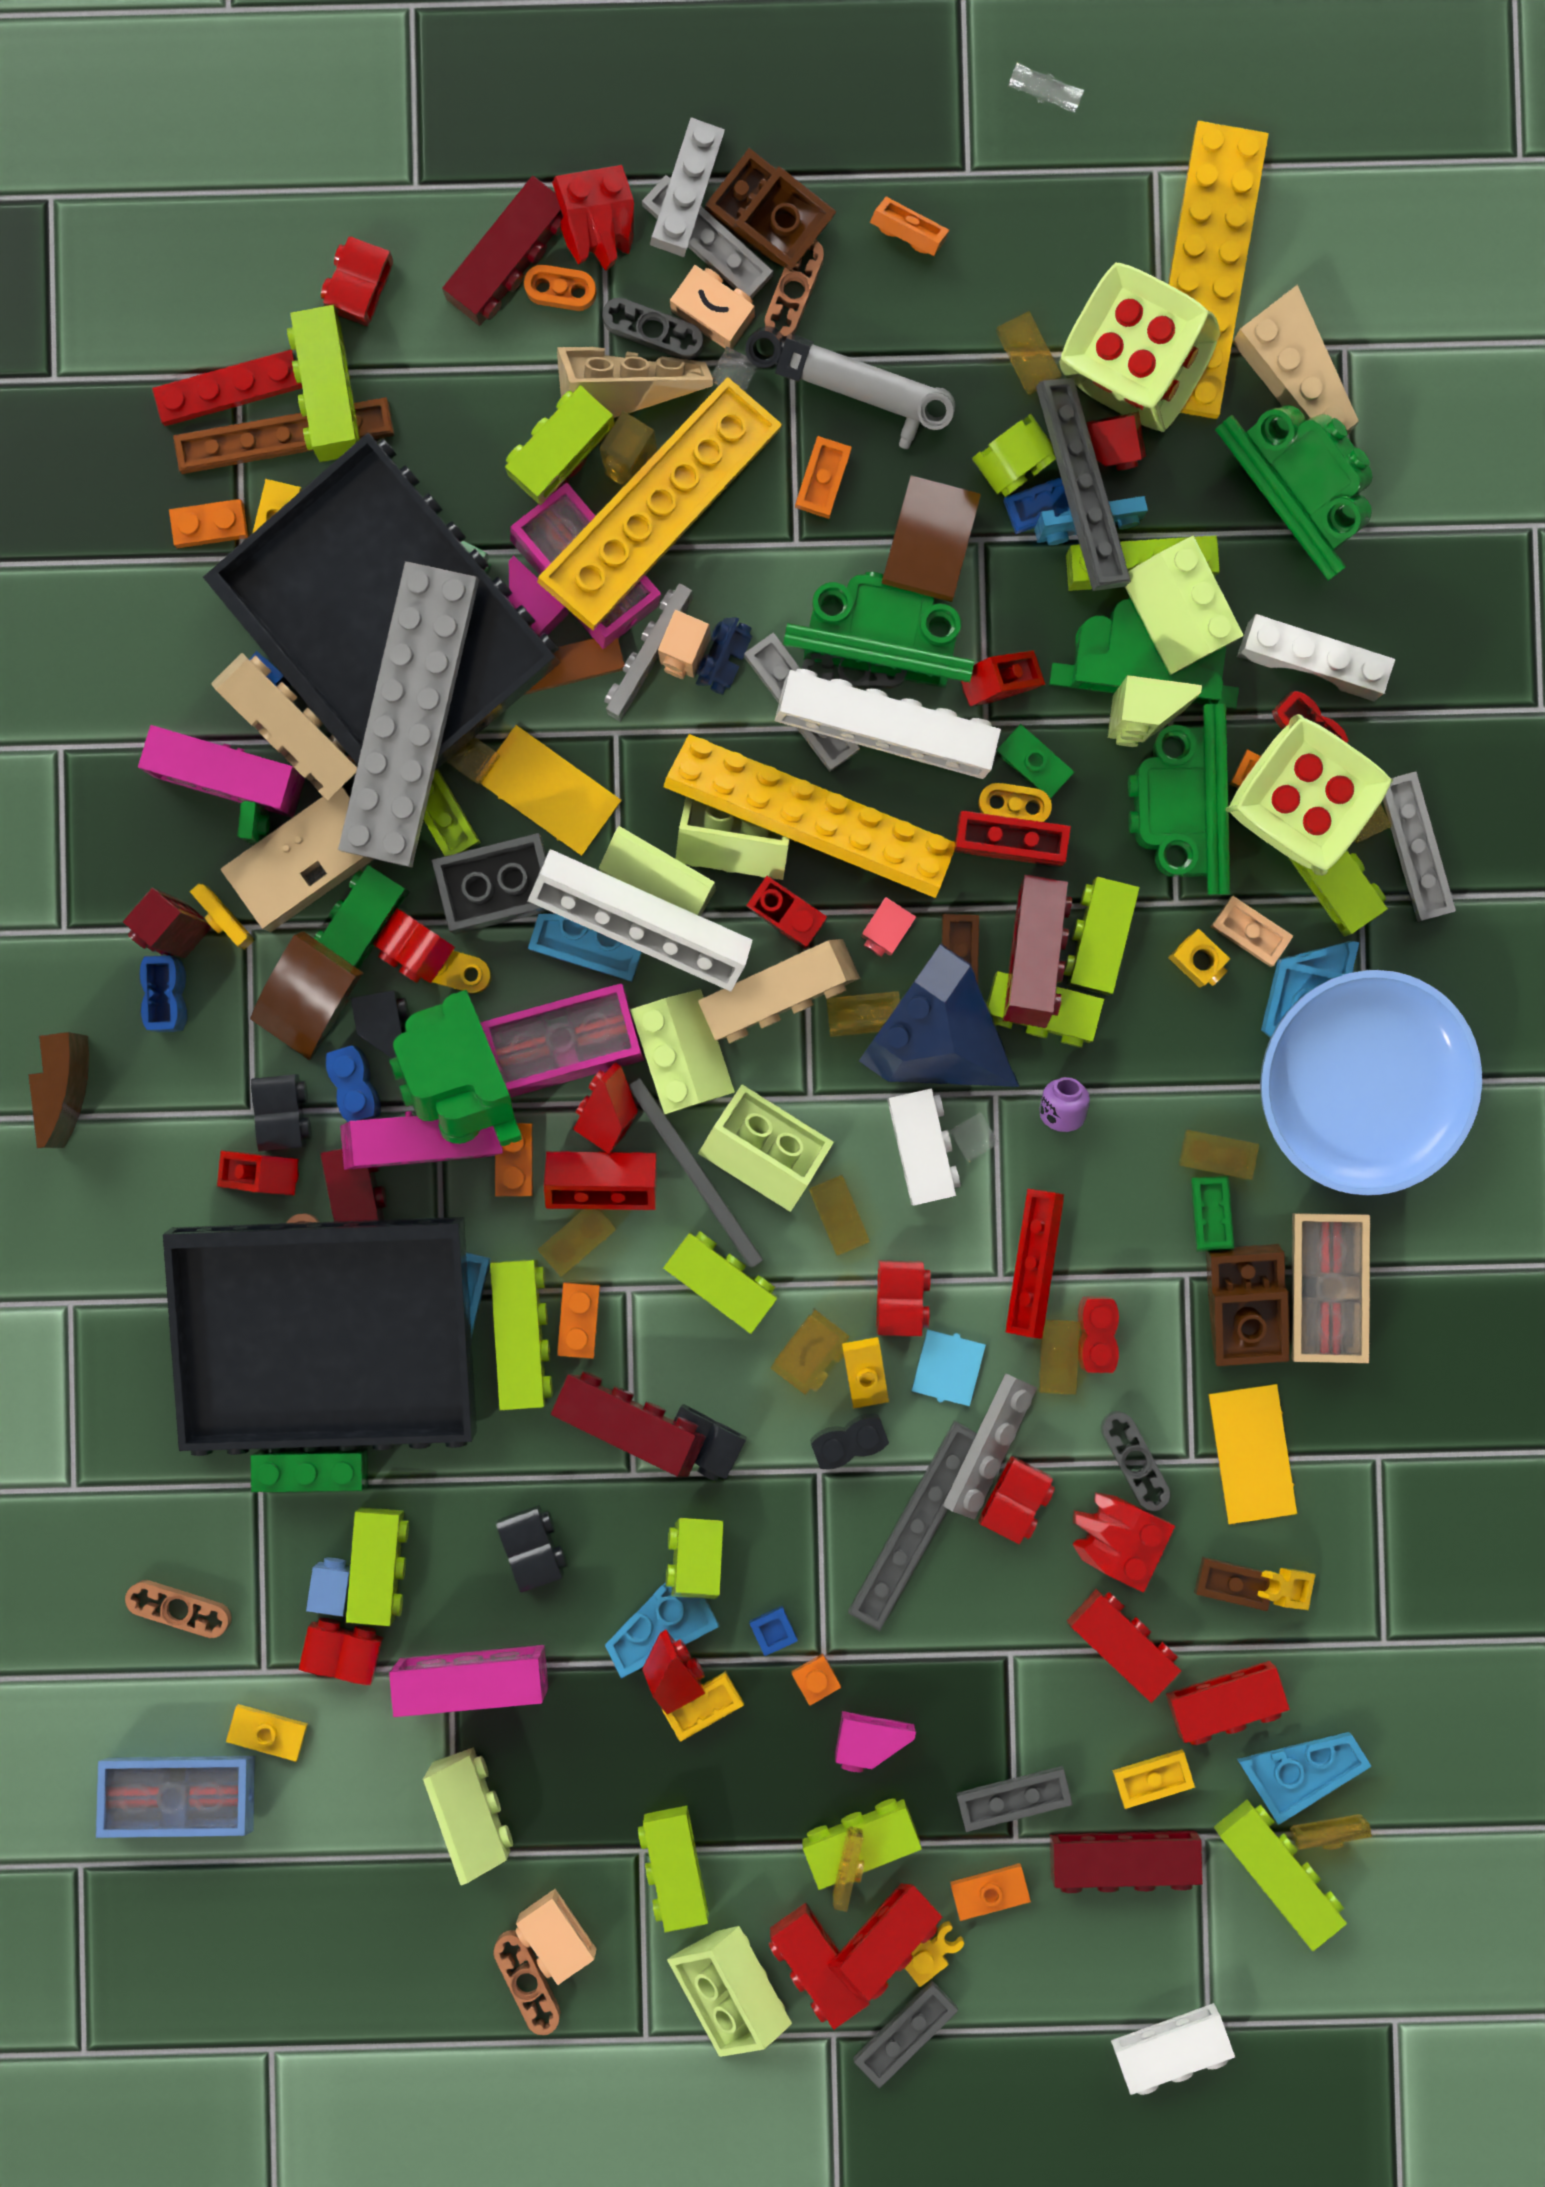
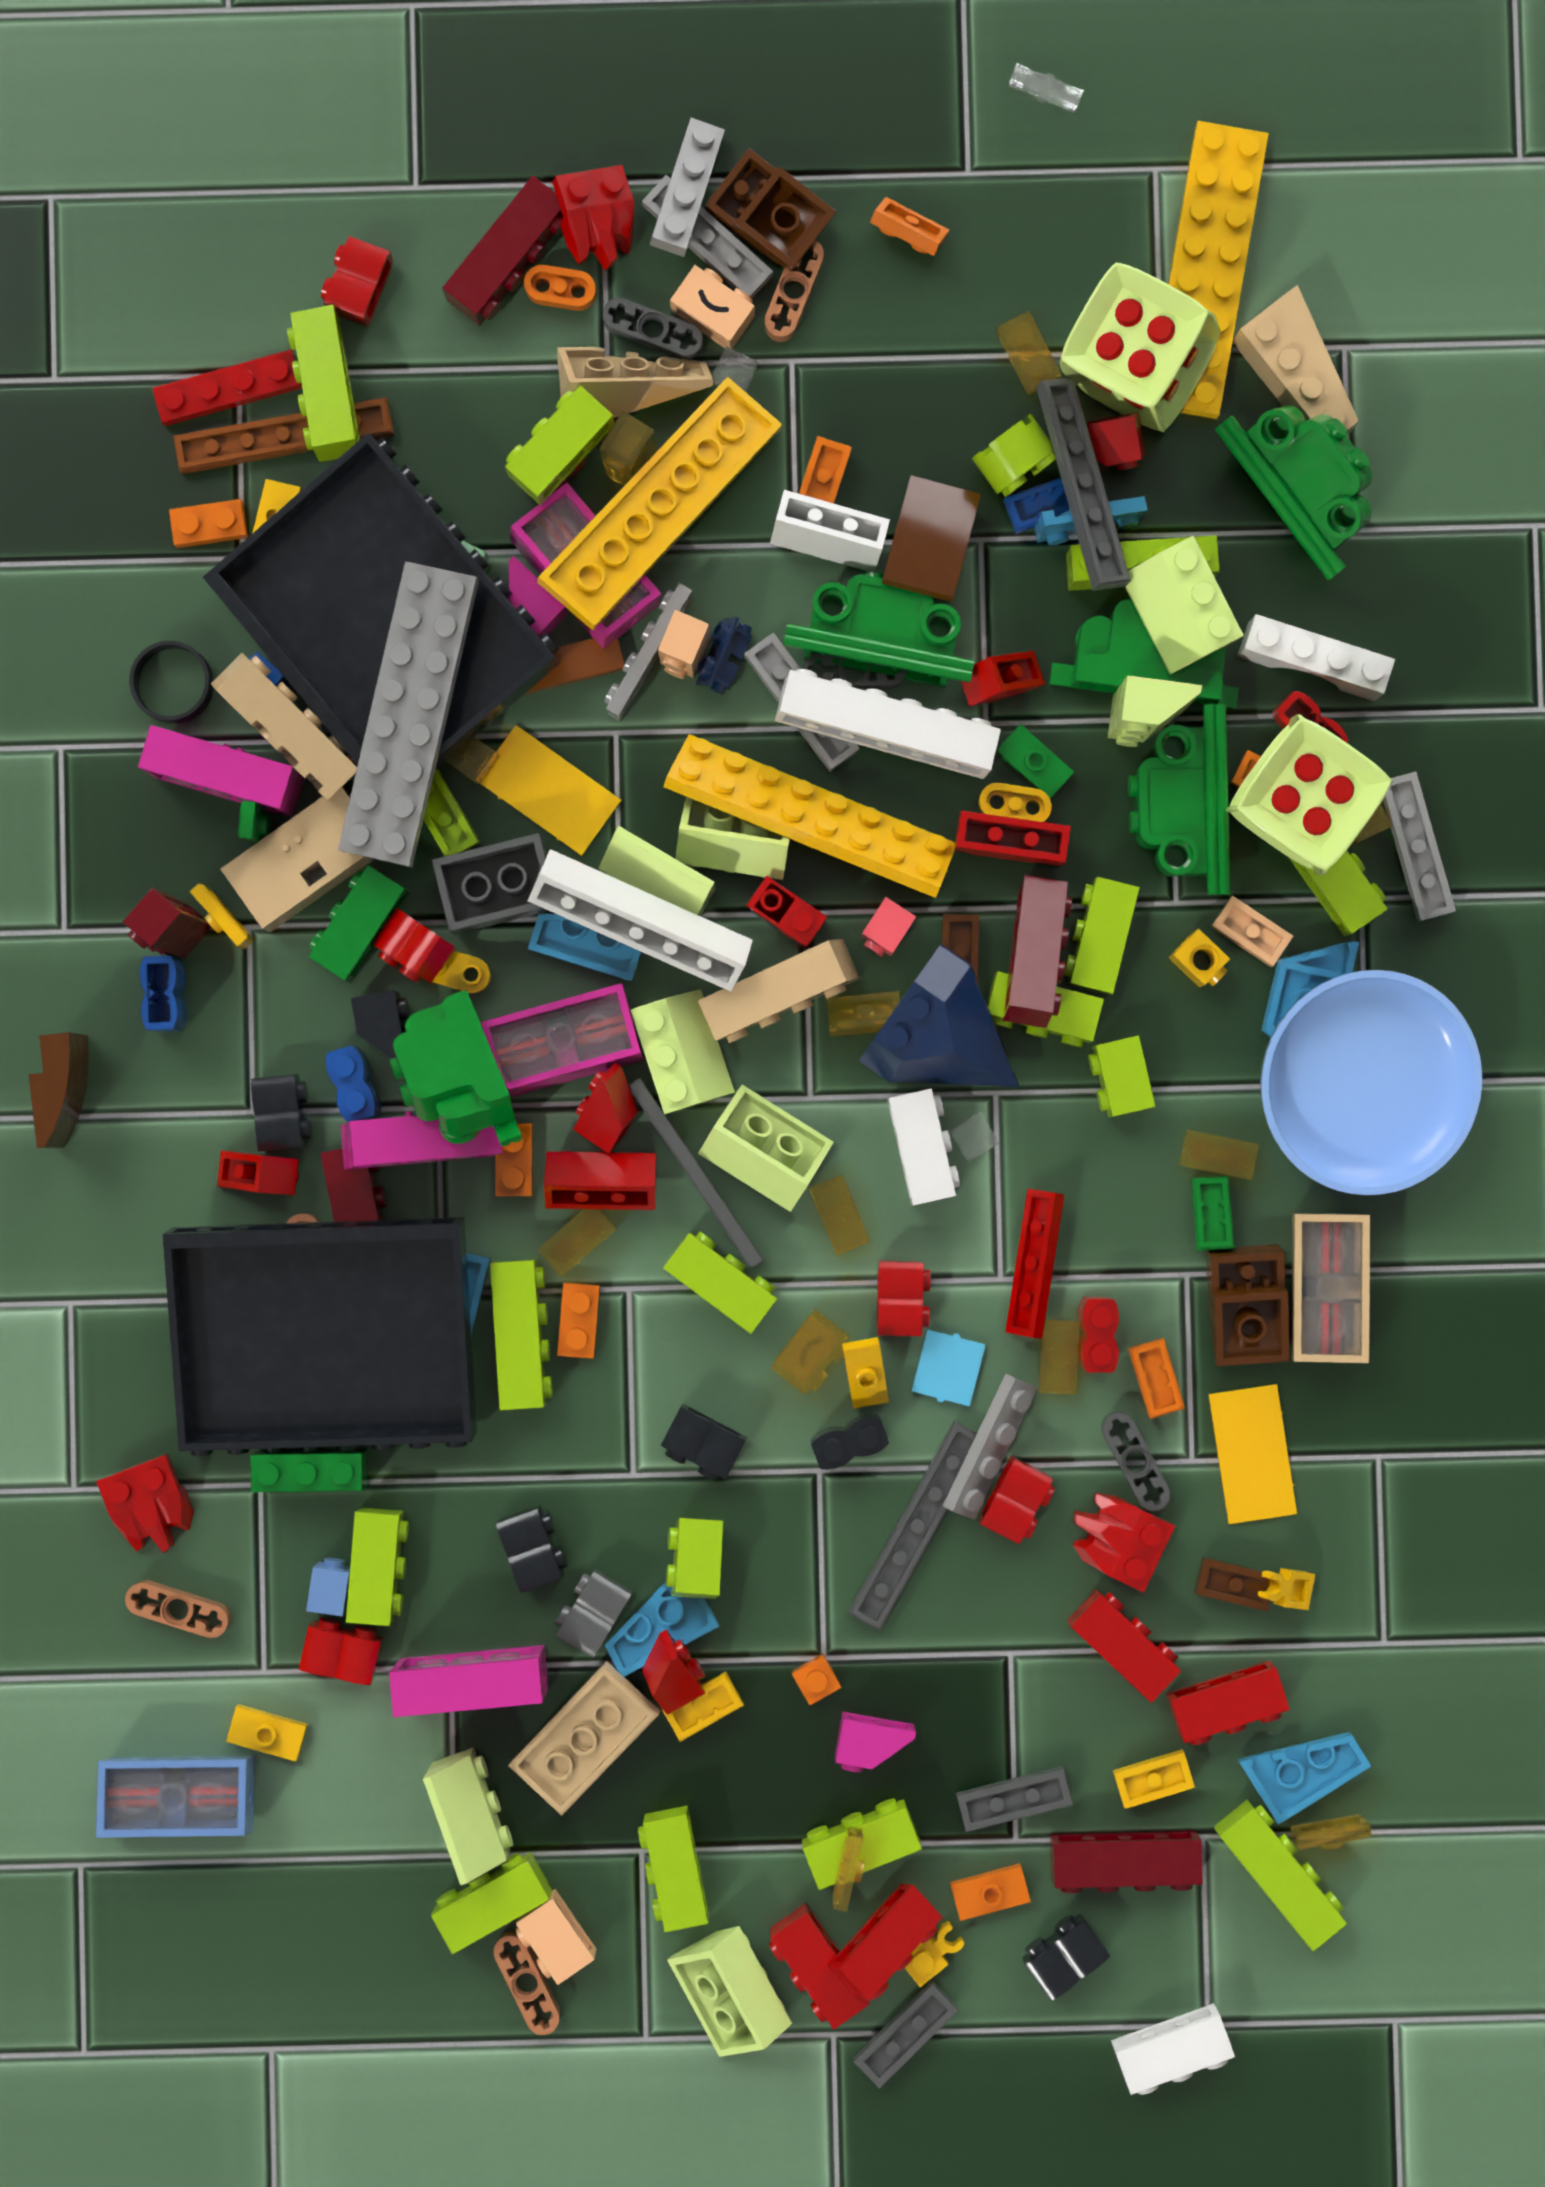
(136, 669): none -> black tyre
(147, 1502): none -> red plate
(305, 994): reddish brown slope -> none
(490, 1901): none -> lime brick
(584, 1738): none -> tan tile
(593, 1613): none -> dark grey brick
(628, 1424): dark red brick -> none
(773, 1630): blue tile -> none
(804, 361): light grey piece -> none
(829, 531): none -> white brick
(1064, 1104): medium lavender head -> none
(1065, 1956): none -> black brick
(1121, 1076): none -> lime brick
(1156, 1378): none -> orange plate

